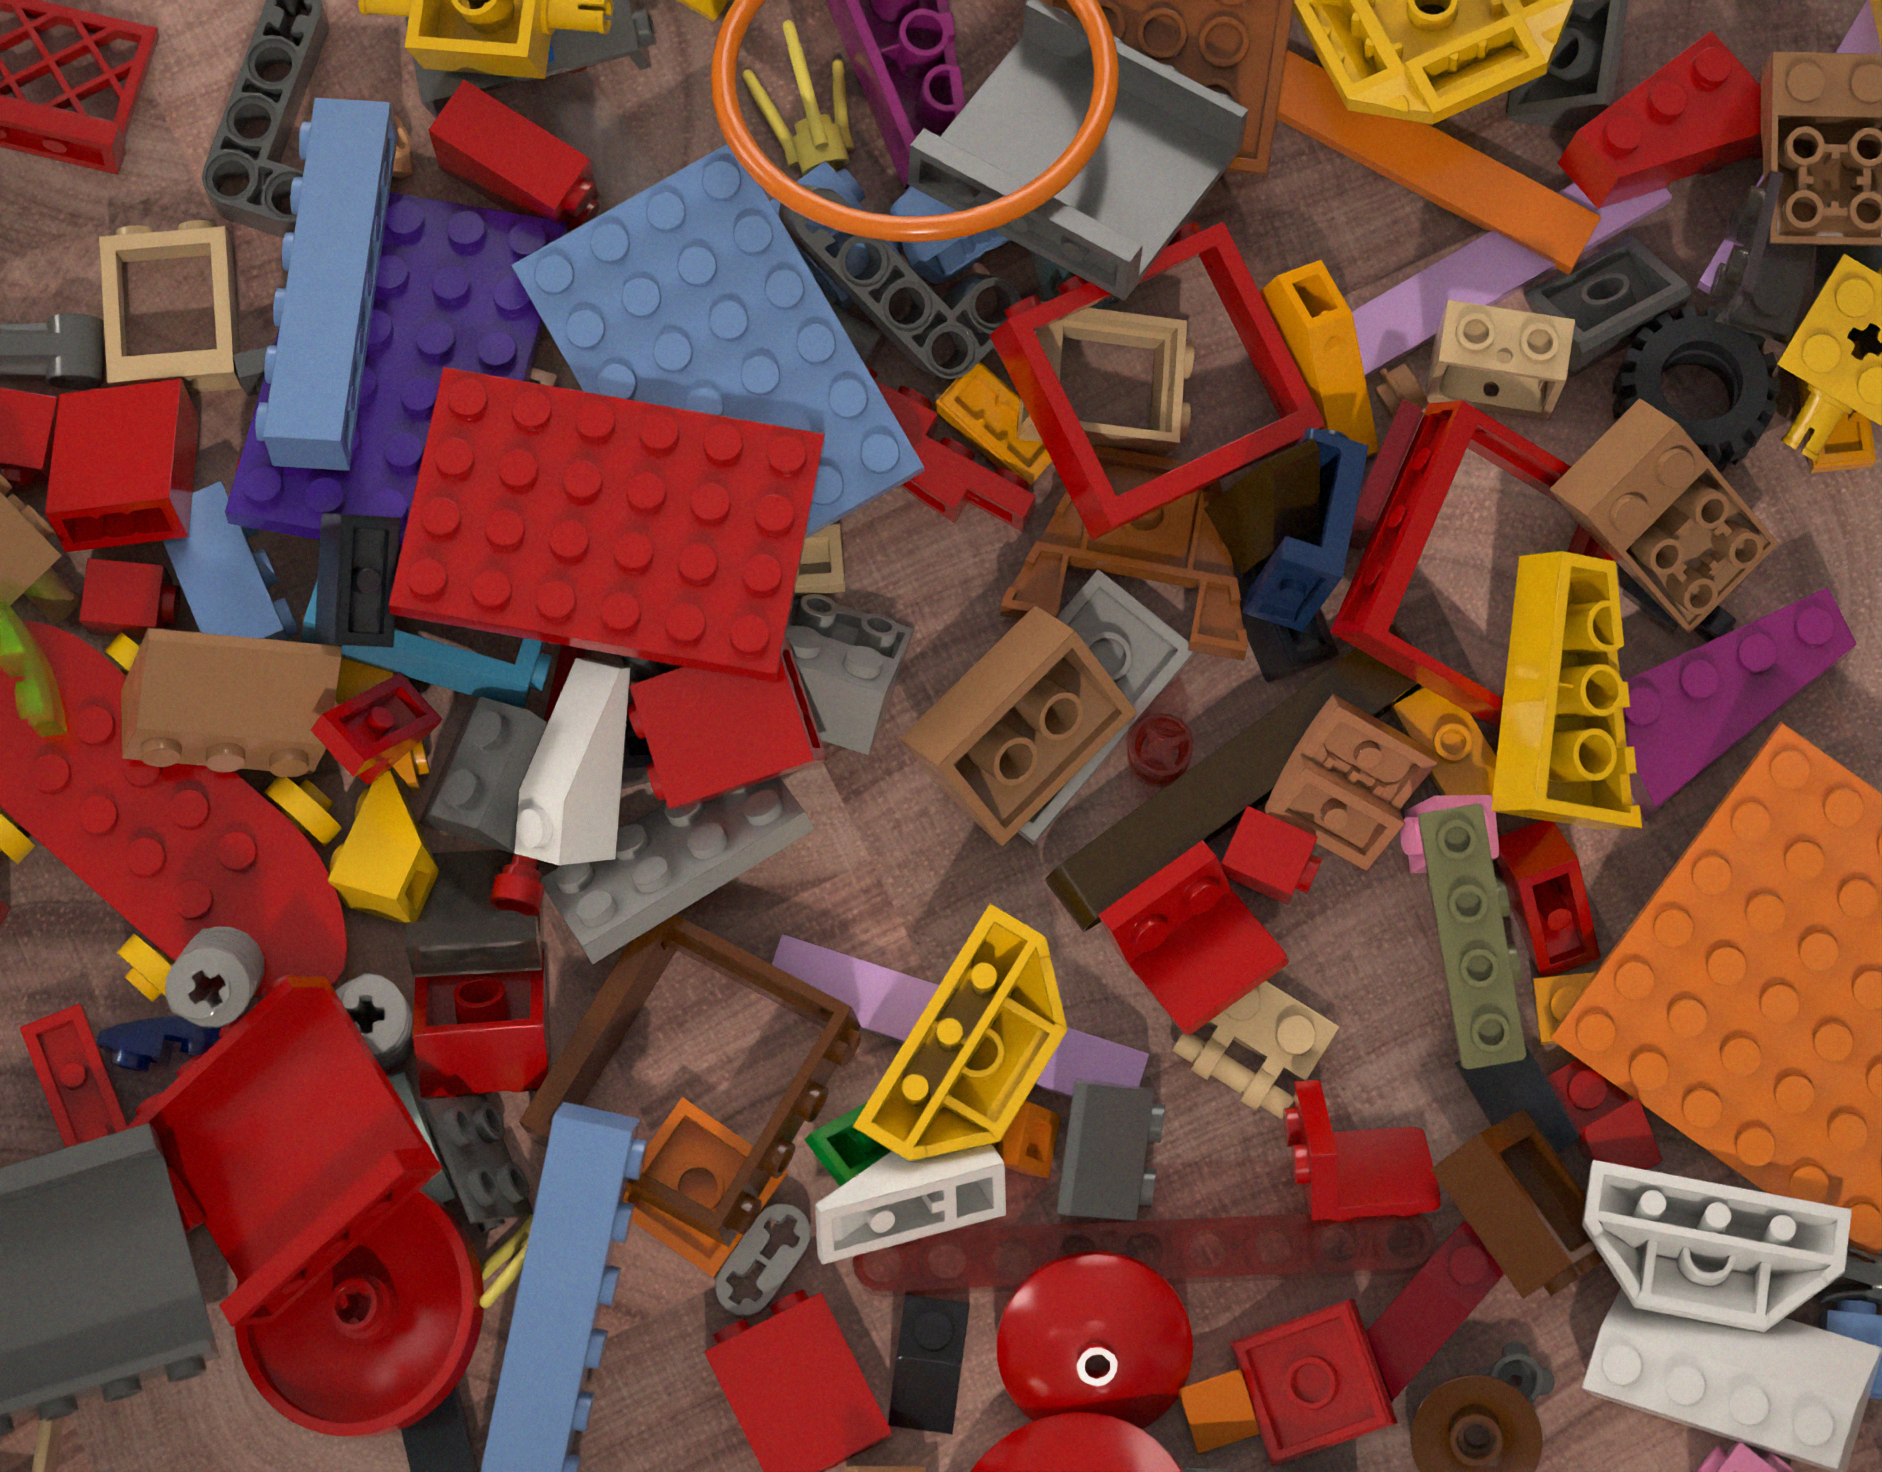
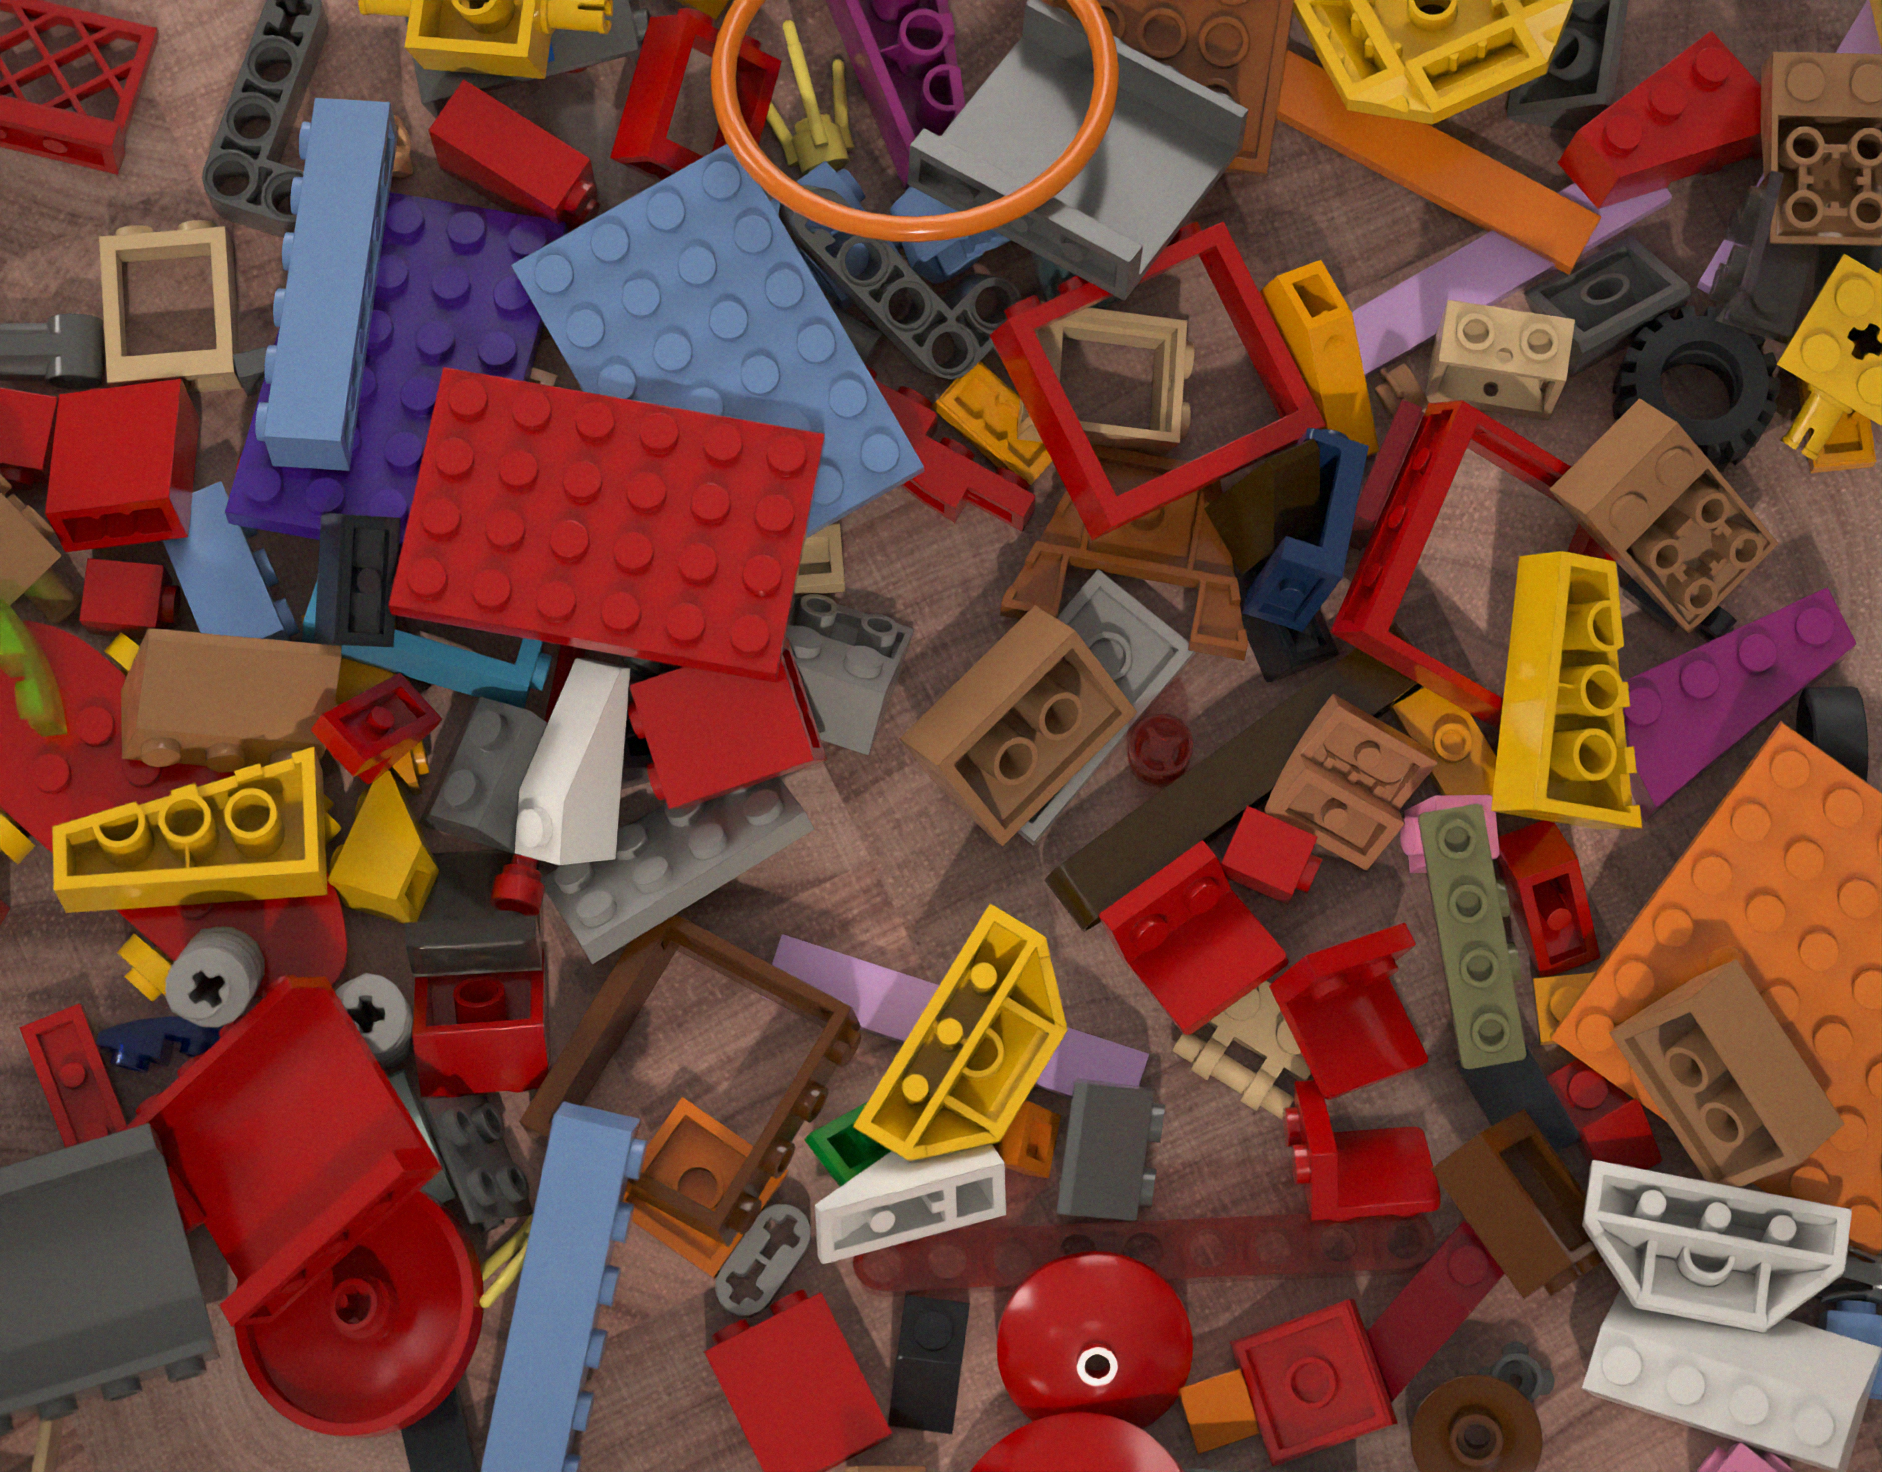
(201, 844): none -> yellow wedge
(656, 87): none -> red window
(1350, 1013): none -> red bracket
(1727, 1078): none -> medium nougat slope
(1835, 724): none -> black tyre

